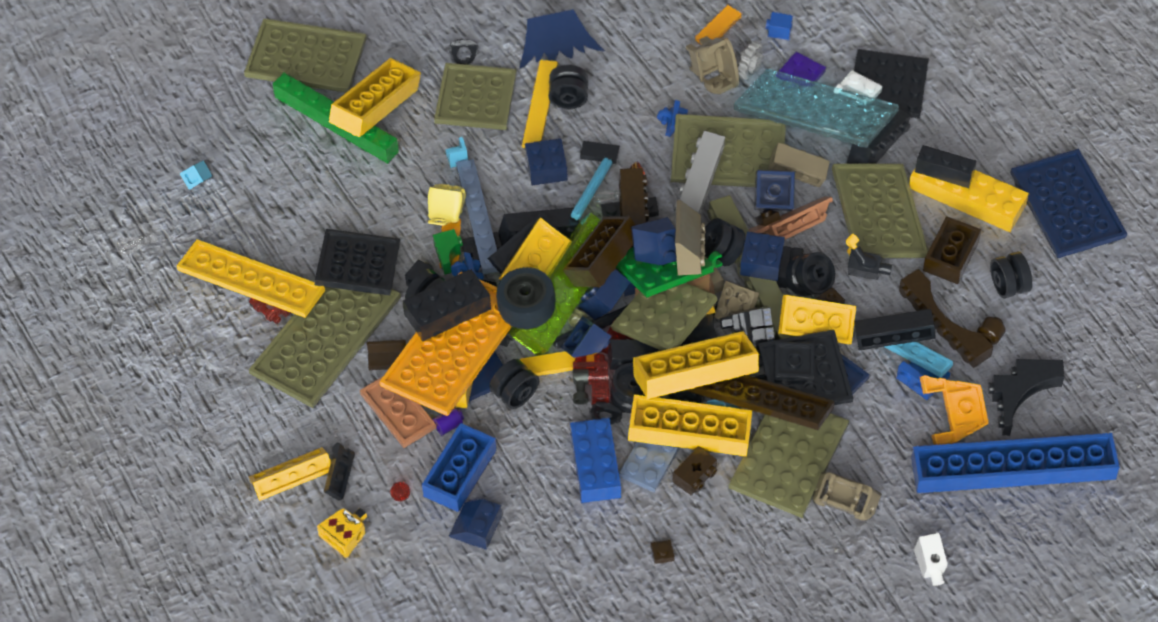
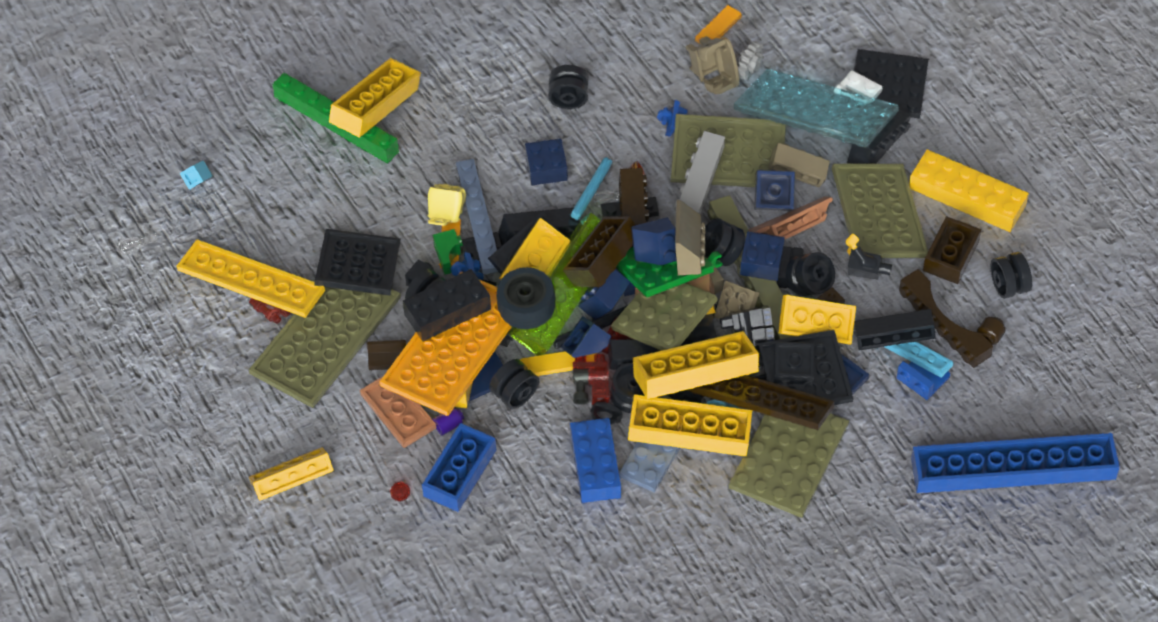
(307, 53): olive plate -> none
(339, 471): black plate -> none
(343, 530): yellow torso -> none
(457, 153): medium azure panel -> none
(471, 45): black piece -> none
(475, 96): olive plate -> none
(477, 523): dark blue slope -> none
(539, 104): yellow tile -> none
(554, 34): dark blue piece -> none
(576, 316): olive plate -> none
(598, 151): black tile -> none
(662, 551): dark brown plate -> none
(695, 471): dark brown brick -> none
(767, 217): dark brown plate -> none
(779, 25): blue brick -> none
(803, 67): dark purple plate -> none
(845, 495): dark tan piece -> none
(931, 558): white torso -> none
(945, 166): black brick -> none
(963, 406): light orange wing -> none
(1025, 380): black arch -> none
(1068, 203): dark blue plate -> none

